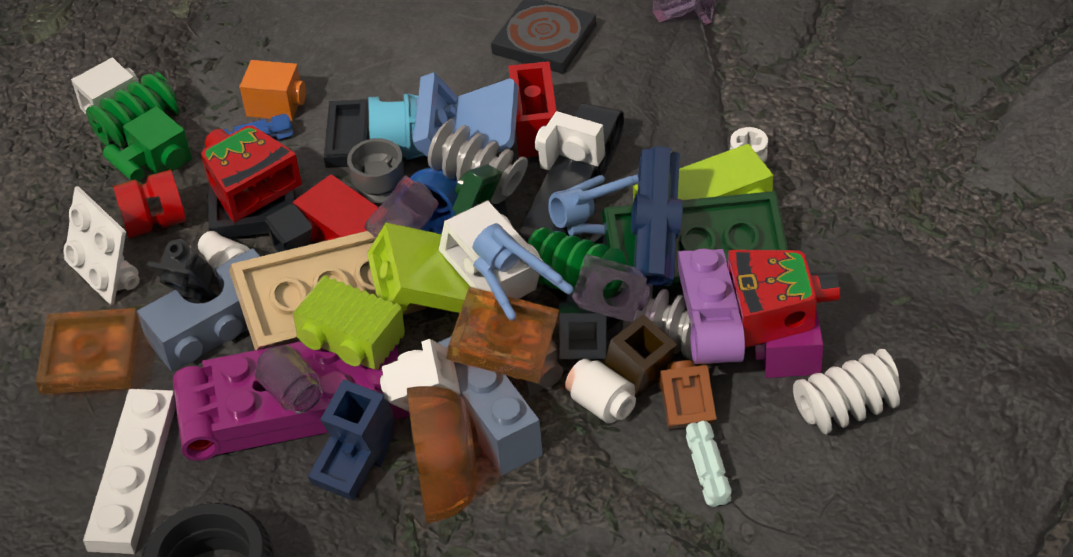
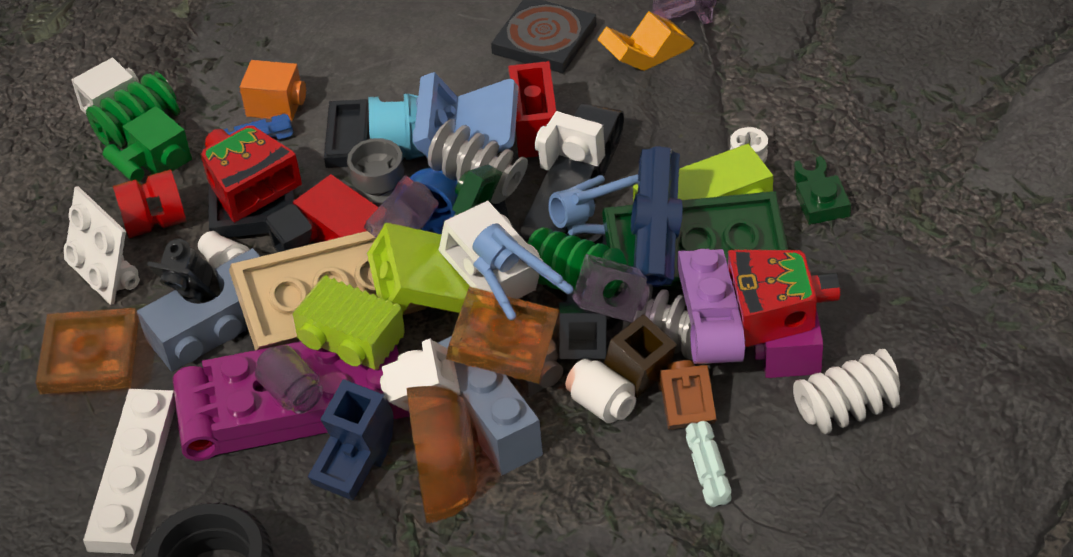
(650, 44): none -> light orange slope
(820, 196): none -> dark green plate

